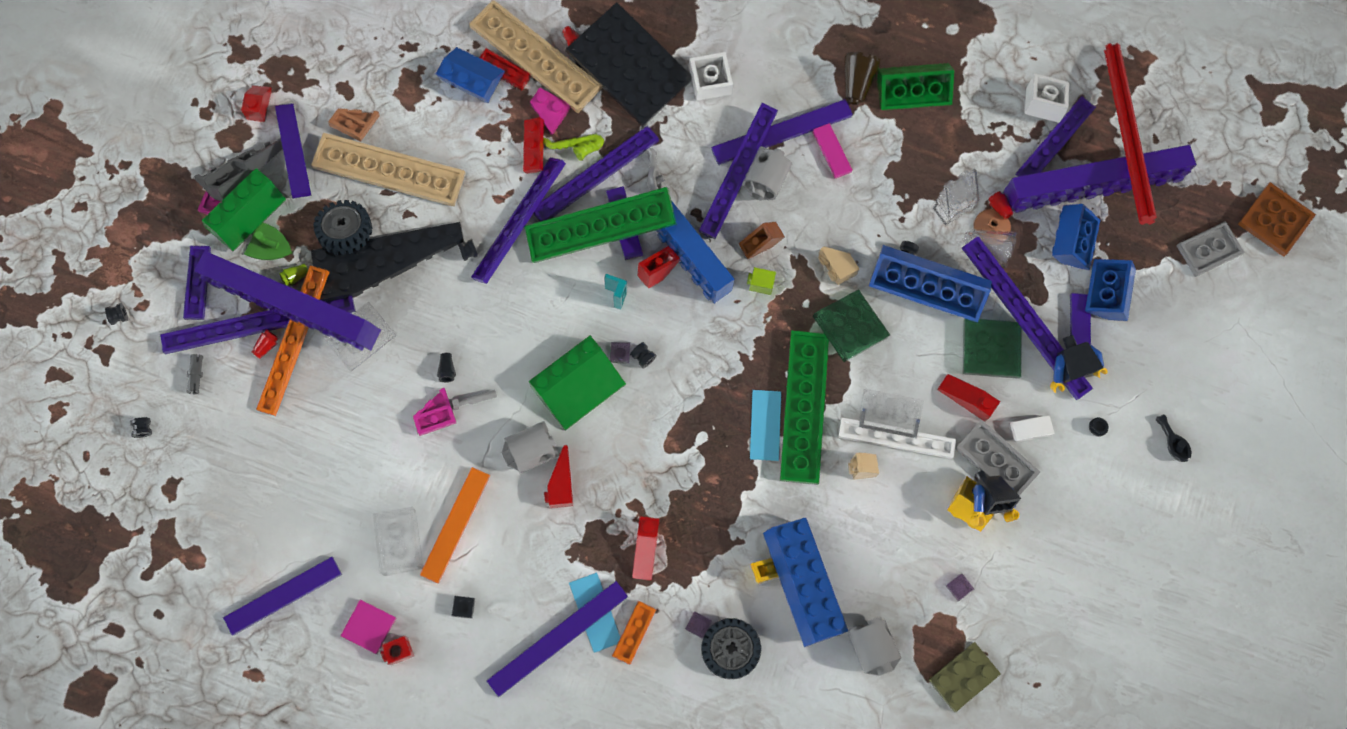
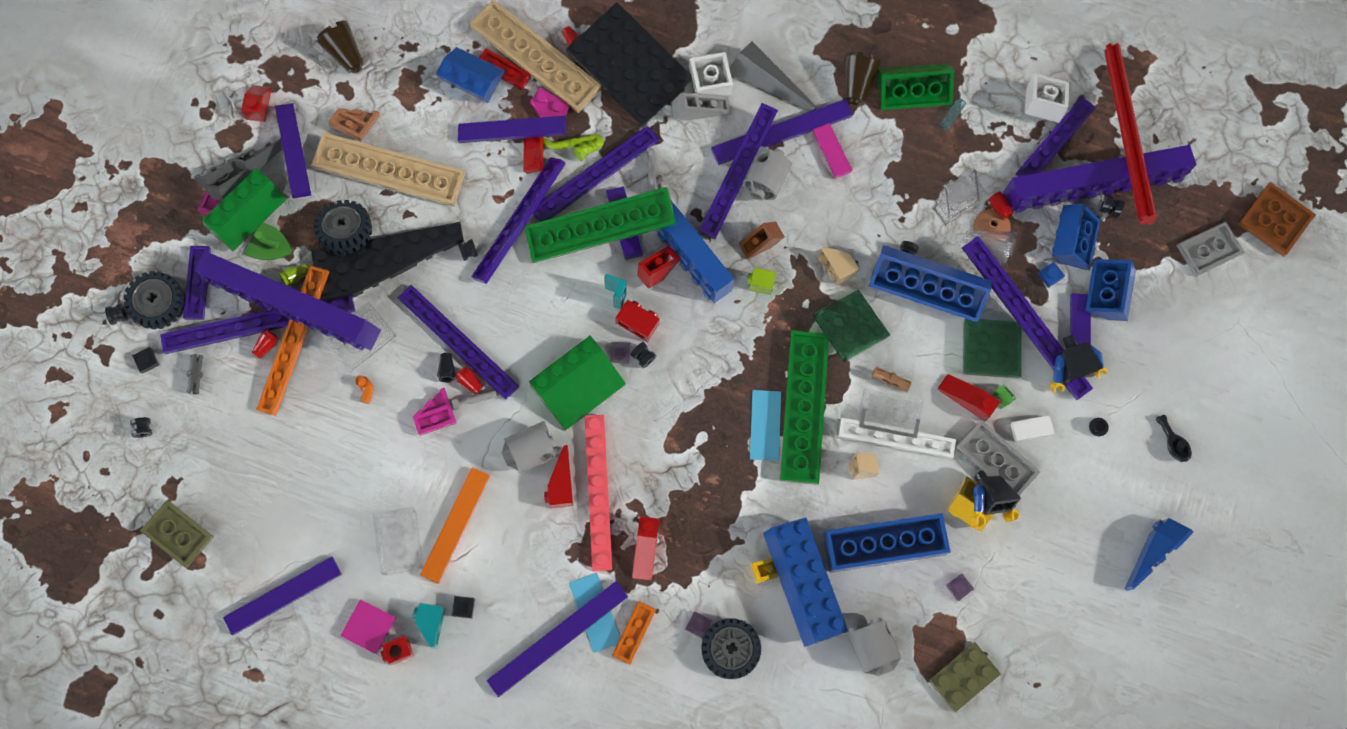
(145, 360): none -> black plate
(155, 288): none -> wheel
(177, 534): none -> olive plate
(341, 46): none -> dark brown cone
(366, 387): none -> orange arm
(429, 622): none -> teal slope
(458, 342): none -> dark purple tile
(468, 380): none -> red cone
(512, 129): none -> dark purple tile
(598, 493): none -> coral plate
(637, 320): none -> red brick
(698, 106): none -> light grey slope
(759, 70): none -> dark grey wedge
(886, 543): none -> blue brick
(891, 379): none -> medium nougat pin
(953, 114): none -> clear light blue axle
(1005, 394): none -> bright green tile
(1051, 274): none -> blue plate
(1112, 206): none -> black wheel
(1163, 539): none -> blue wedge

